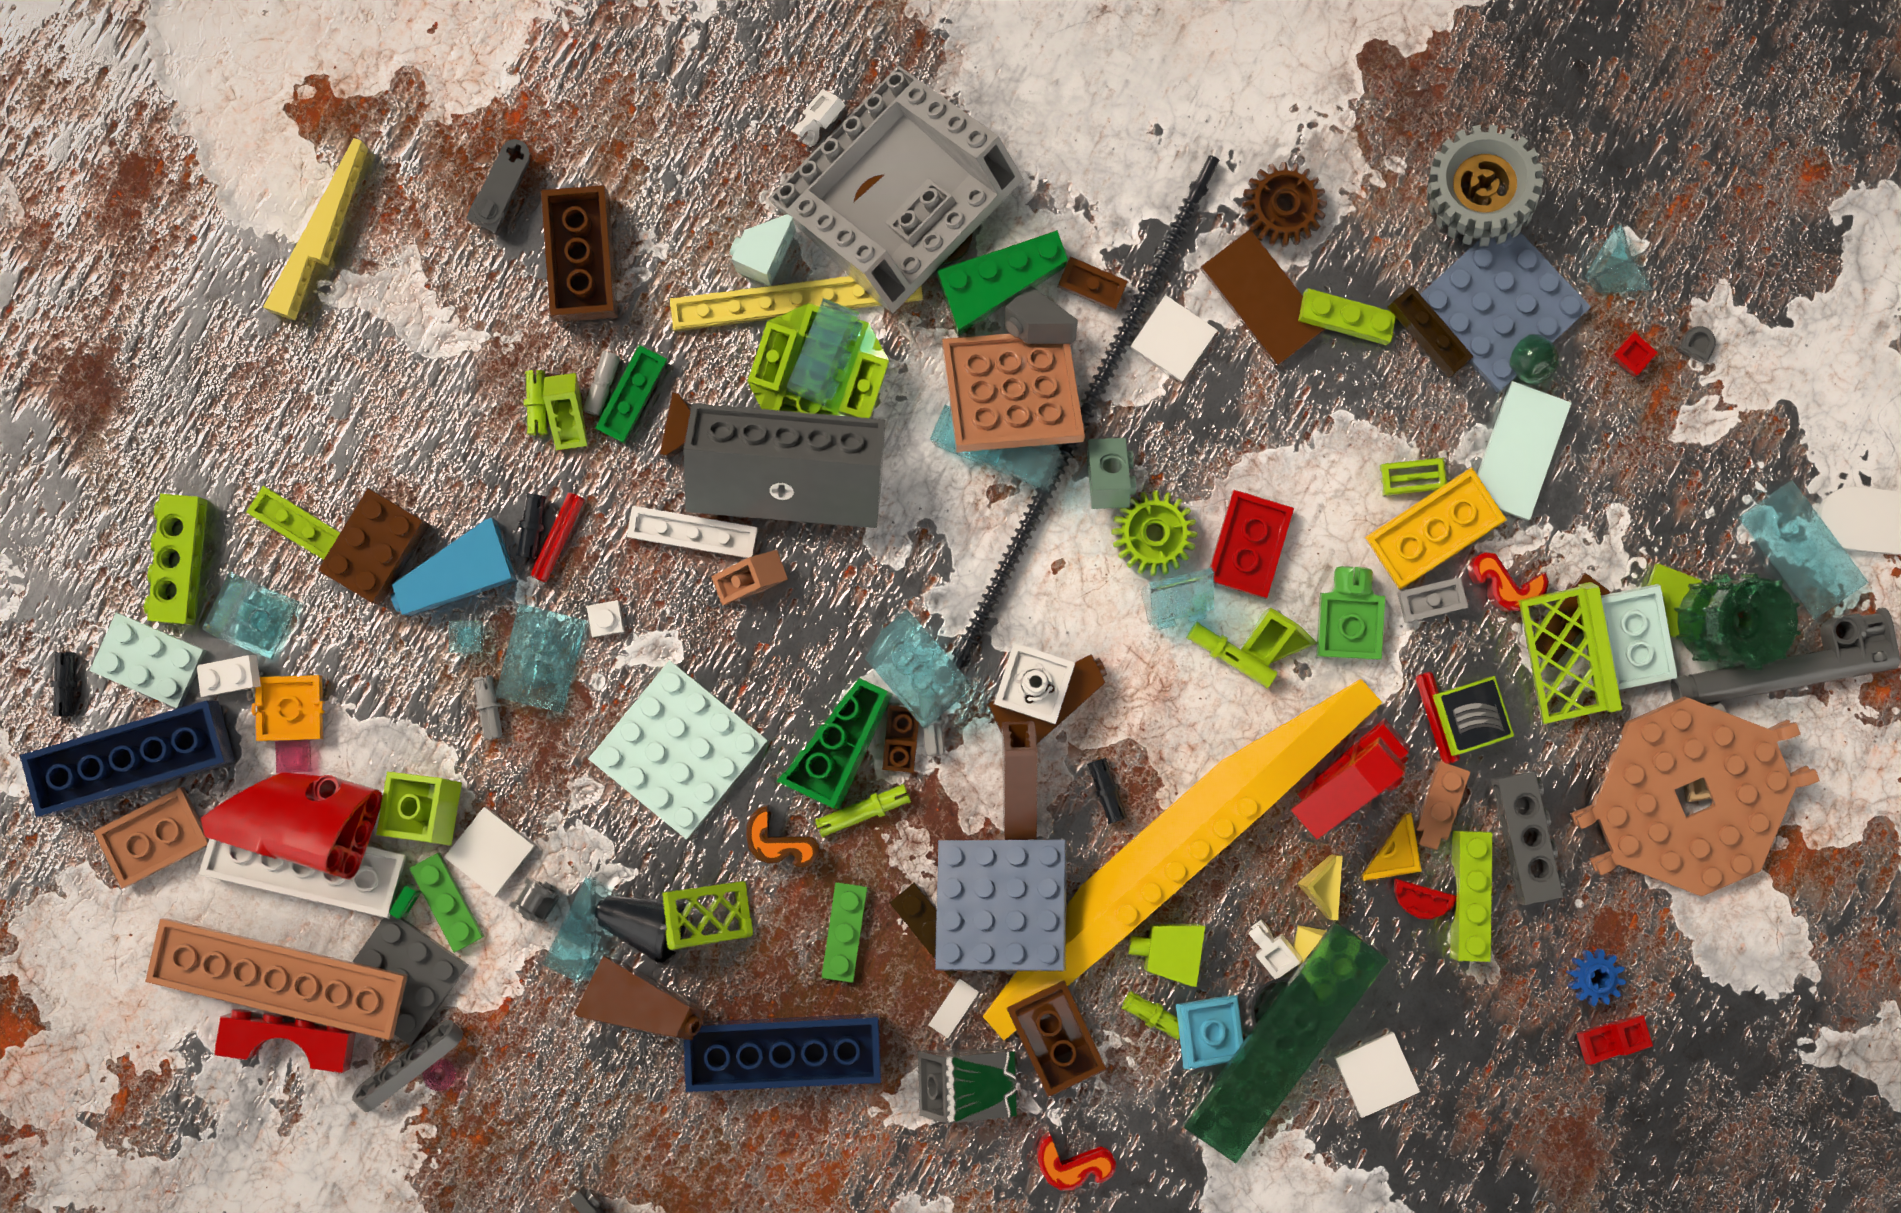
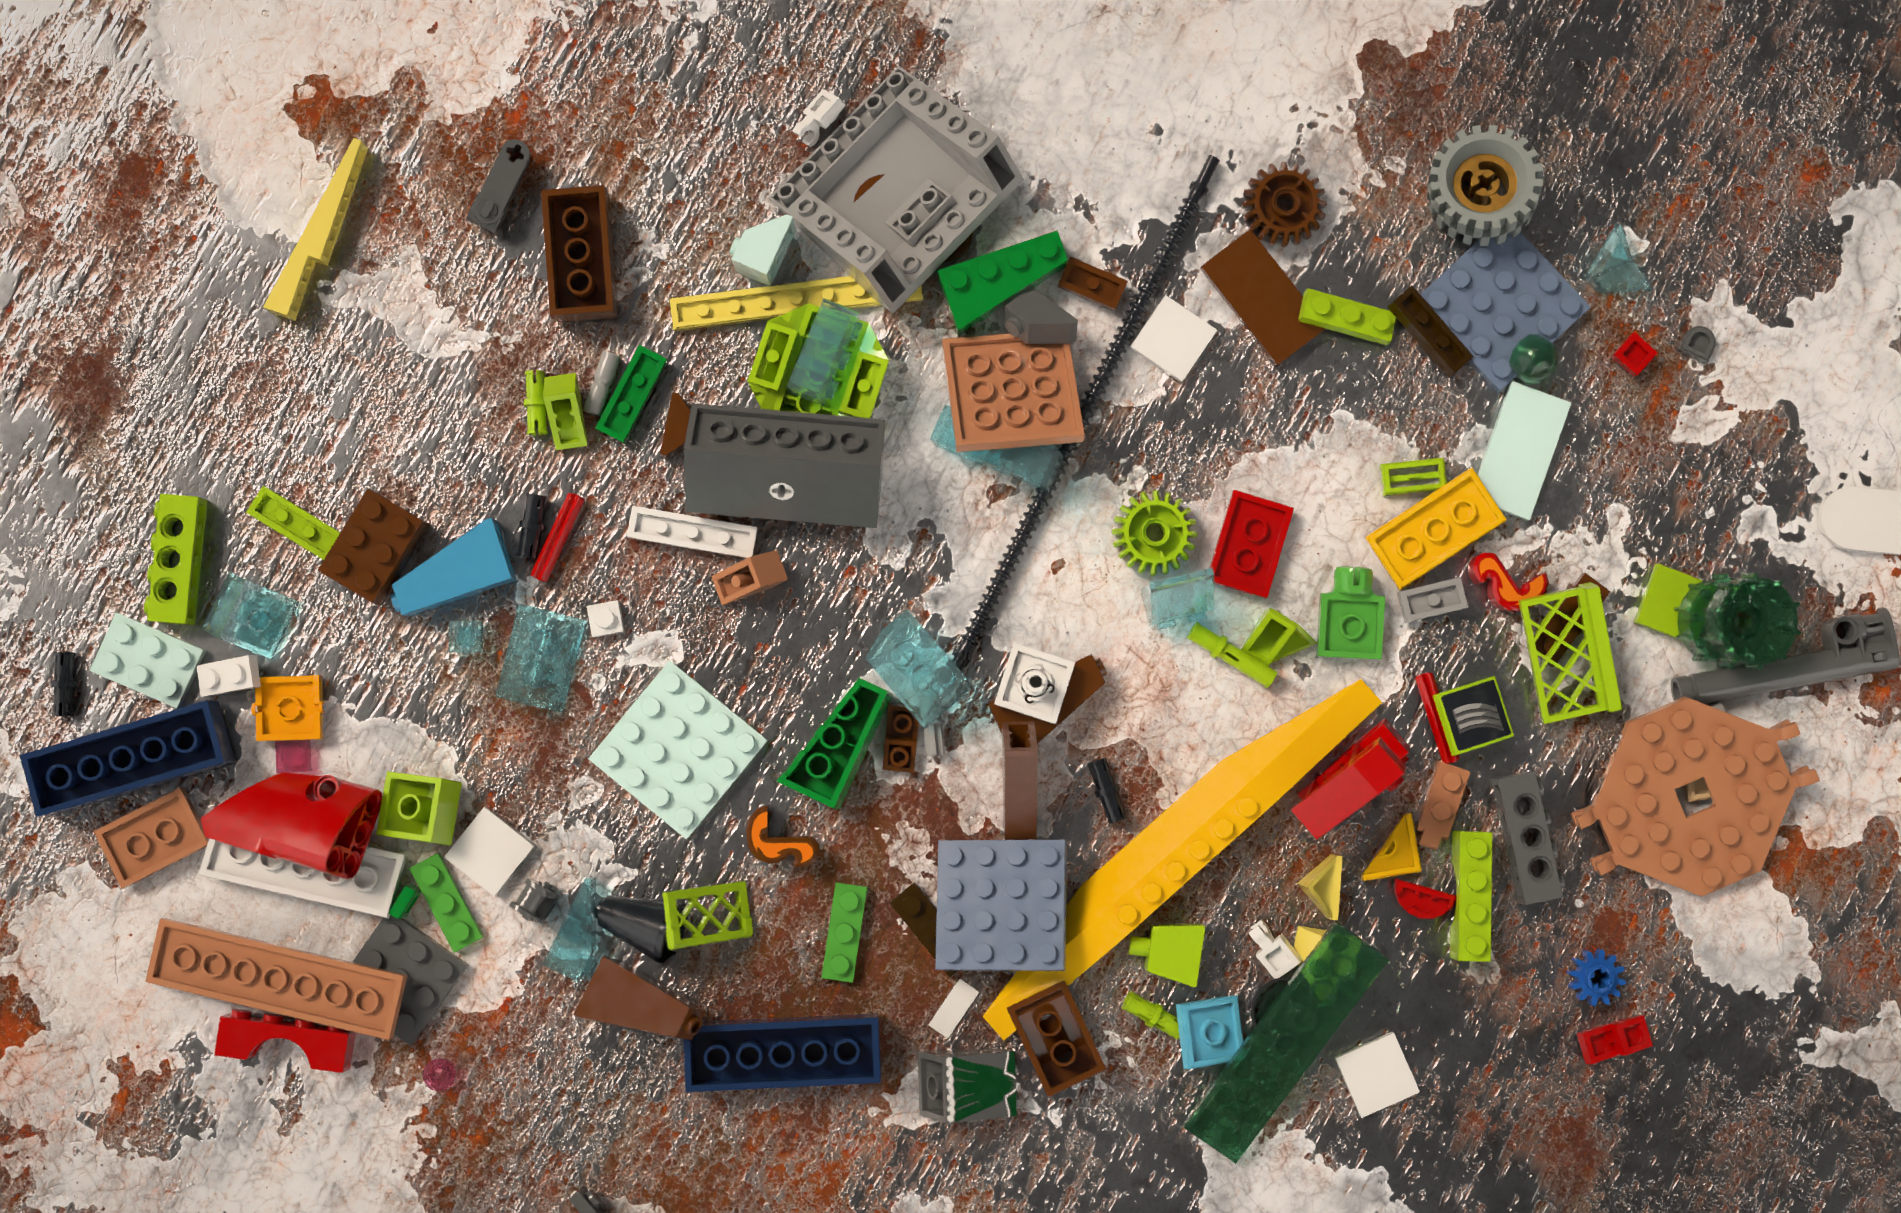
(407, 1065): dark grey beam -> none
(487, 707): light grey axle -> none
(863, 810): lime pin -> none
(1075, 1170): red animal -> none
(1109, 473): sand green brick -> none
(1639, 636): light aqua plate -> none
(1802, 549): clear light blue tile -> none

